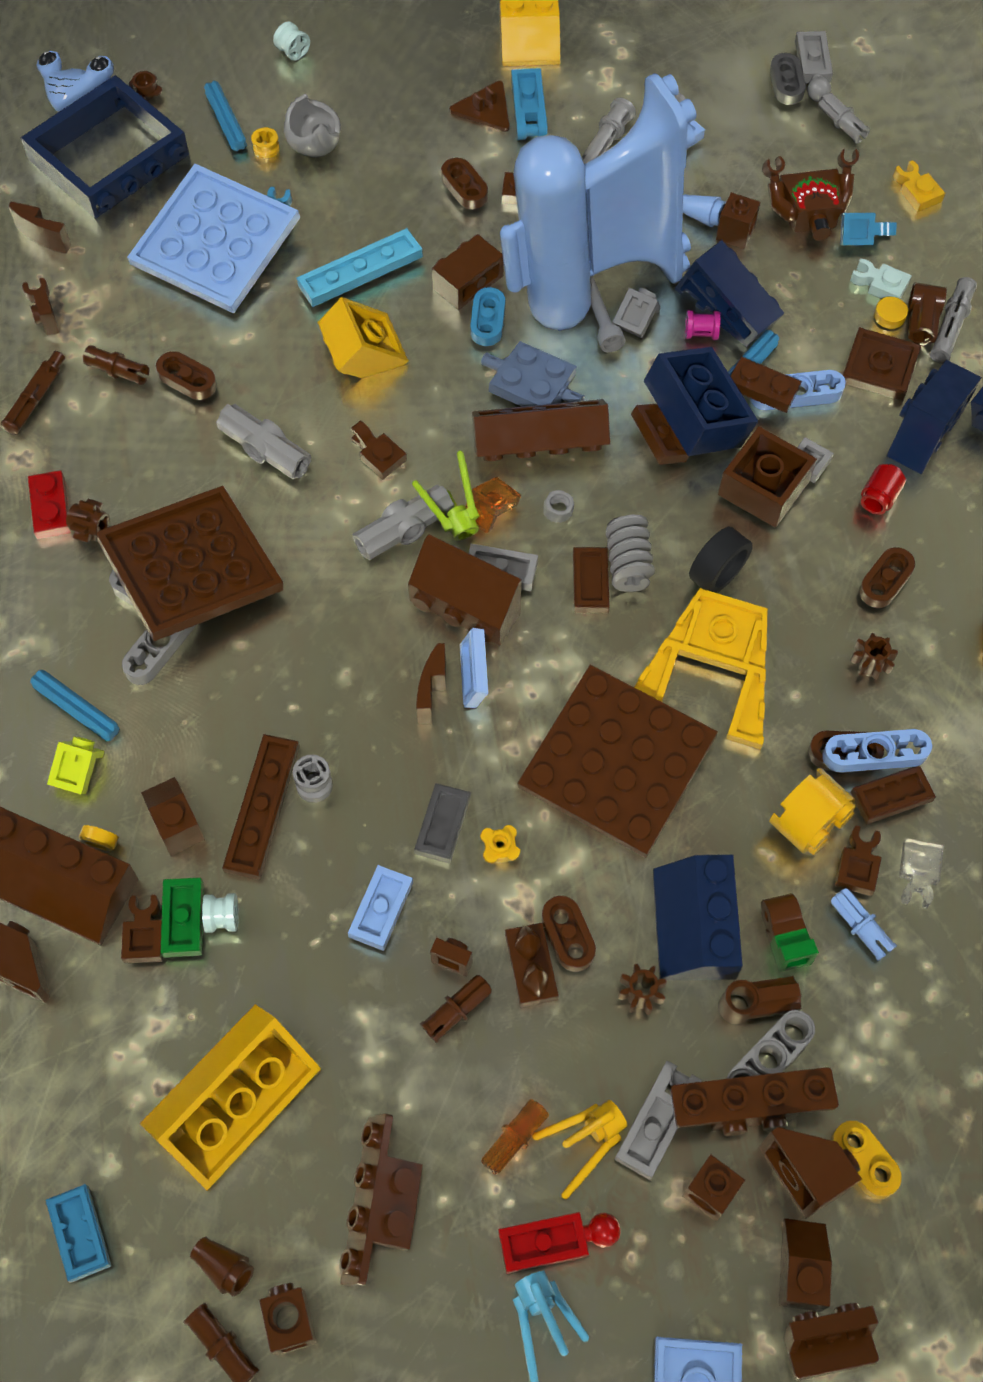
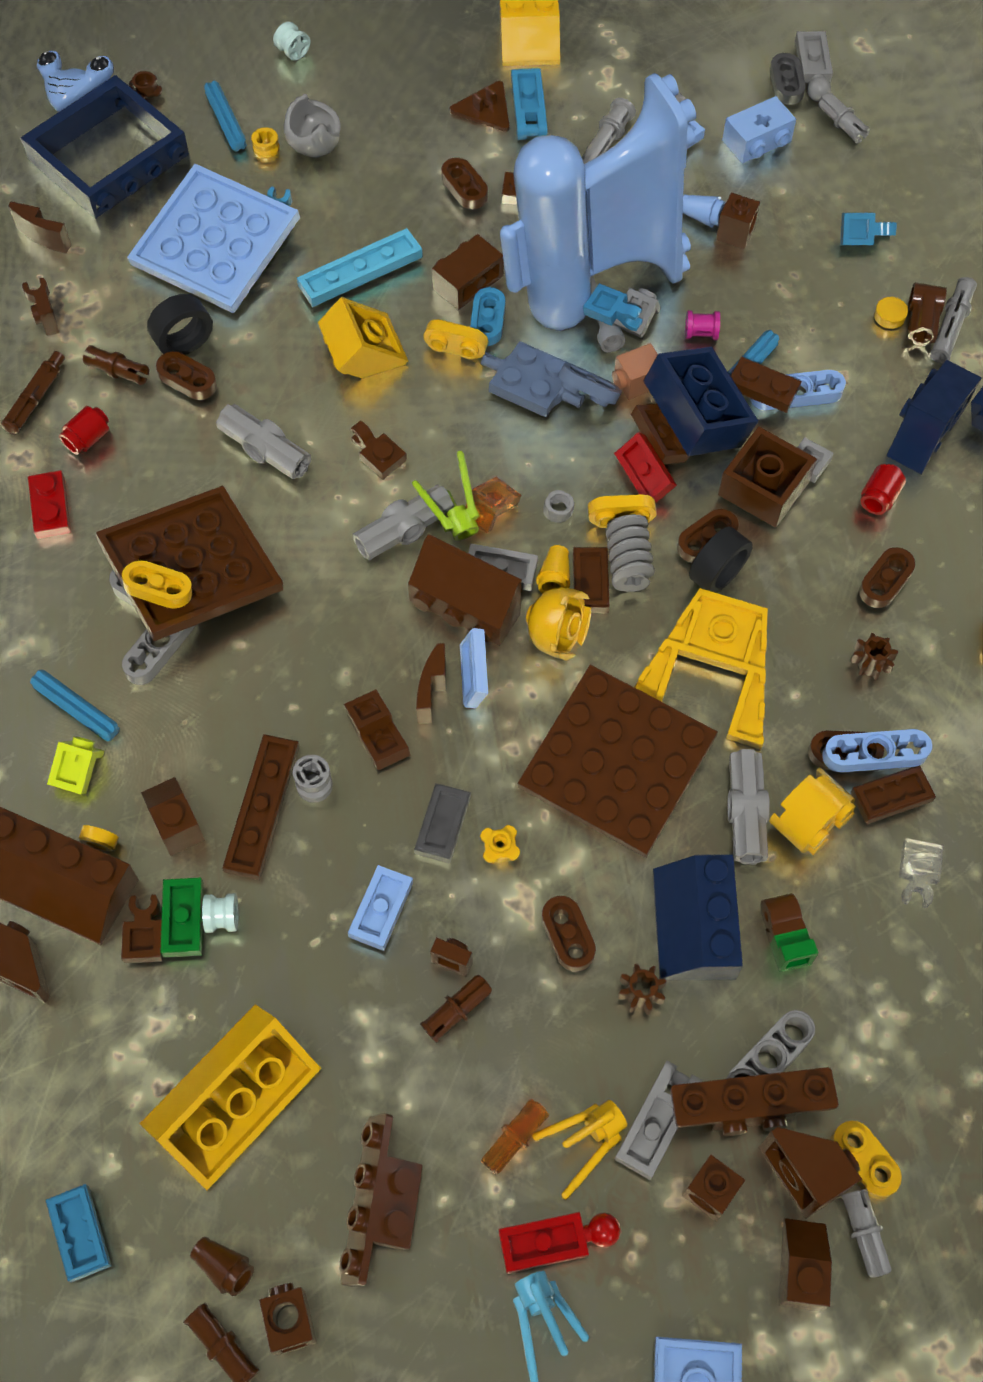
(84, 429): none -> red brick
(87, 519): reddish brown gear -> none
(159, 584): none -> yellow plate
(171, 312): none -> black tyre
(376, 729): none -> reddish brown slope
(455, 339): none -> yellow plate
(531, 965): reddish brown tile -> none
(541, 429): reddish brown brick -> none
(554, 570): none -> yellow cone
(559, 621): none -> yellow cylinder
(578, 379): none -> sand blue plate
(606, 508): none -> yellow plate
(609, 304): none -> dark azure plate
(632, 369): none -> nougat brick
(645, 467): none -> red plate
(702, 531): none -> reddish brown plate
(726, 285): dark blue wedge -> none
(748, 807): none -> light grey piece
(759, 129): none -> light blue brick
(762, 997): reddish brown piece -> none
(812, 198): reddish brown torso -> none
(831, 1341): reddish brown bracket -> none
(857, 866): reddish brown plate -> none
(862, 923): light blue axle -> none
(867, 1232): none -> light grey axle
(881, 364): reddish brown tile -> none
(883, 281): light aqua plate -> none
(918, 189): yellow plate -> none

